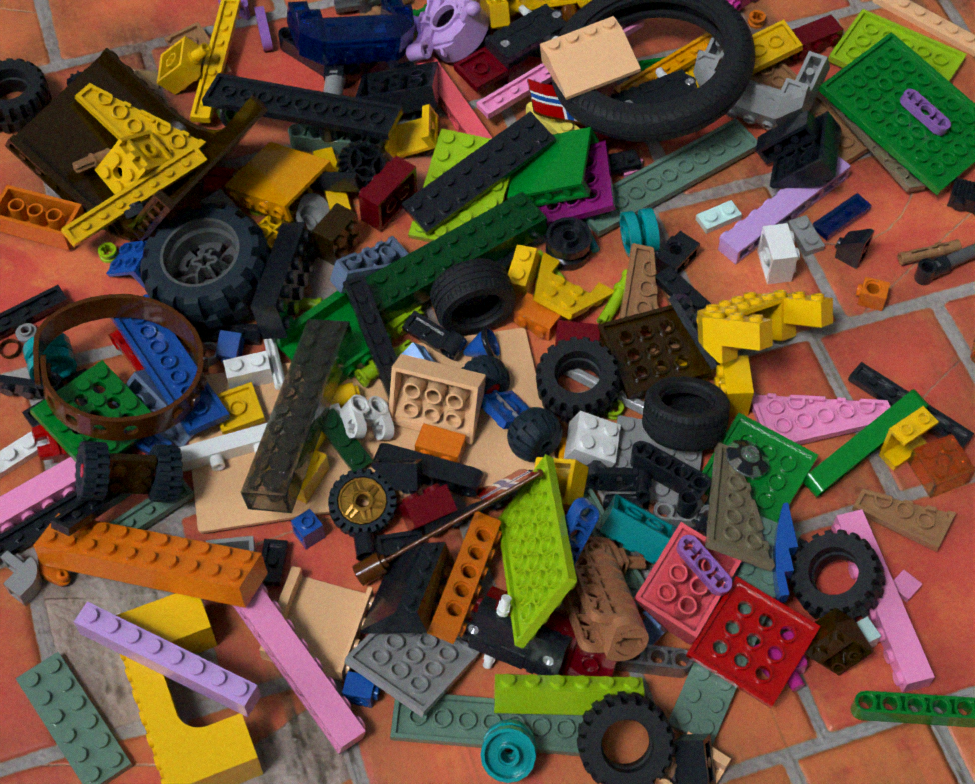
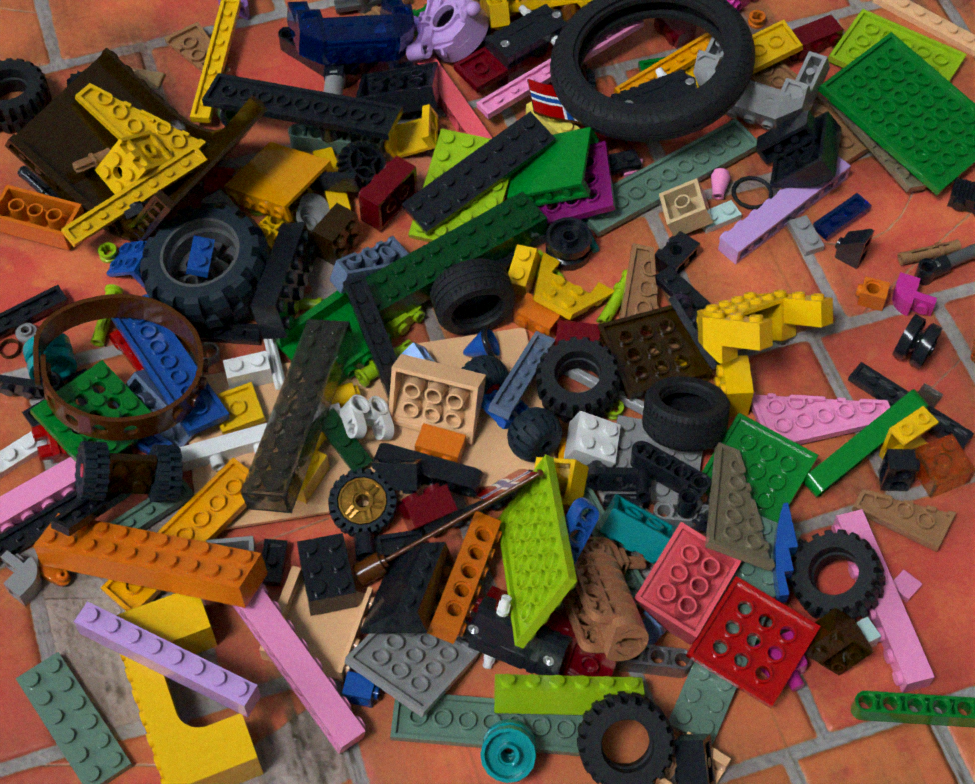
(35, 182): none -> black pin
(103, 324): none -> lime pin
(181, 64): yellow brick -> none
(198, 520): none -> light orange plate
(200, 256): none -> blue plate
(229, 345): blue brick -> none
(263, 28): medium lavender beam -> none
(308, 529): blue brick -> none
(326, 574): none -> black brick
(434, 336): black plate -> none
(520, 376): none -> sand blue plate
(589, 57): light nougat slope -> none
(639, 229): teal wheel -> none
(675, 31): none -> dark red brick
(686, 207): none -> tan brick
(703, 575): medium lavender beam -> none
(719, 179): none -> bright pink cone
(745, 179): none -> black piece
(747, 458): dish -> none
(777, 253): white brick -> none
(898, 469): none -> black brick
(907, 298): none -> dark pink brick
(915, 340): none -> black wheel
(918, 99): medium lavender beam -> none
(930, 394): none -> clear smoke tile

